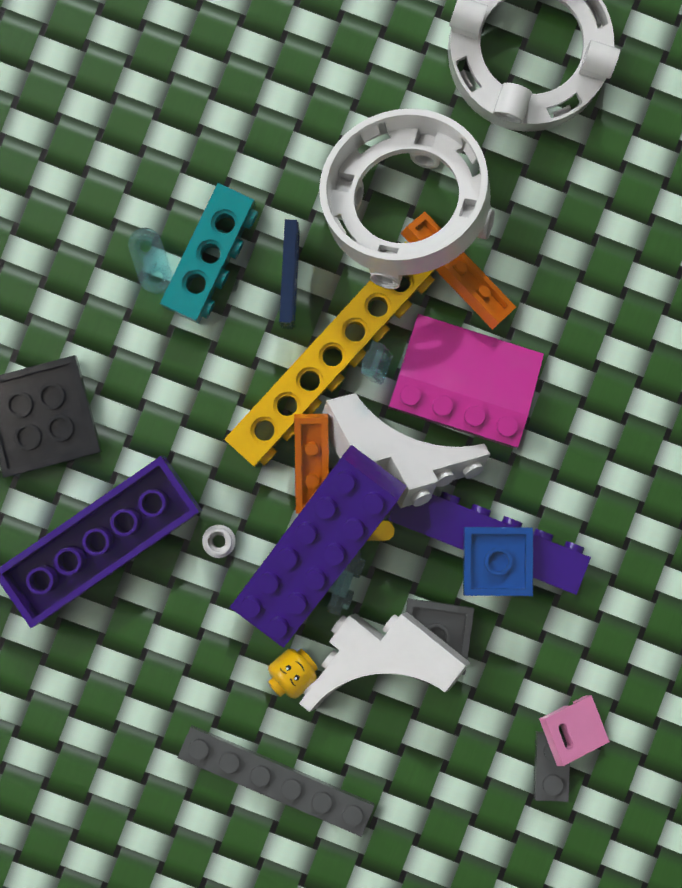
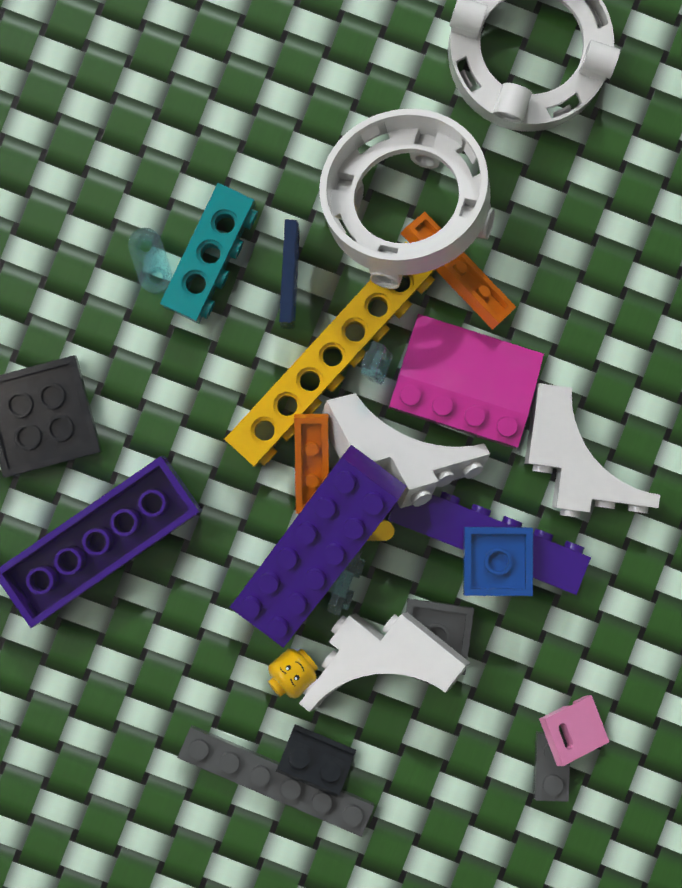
(211, 549): white plate -> none
(316, 760): none -> black plate
(579, 476): none -> white arch

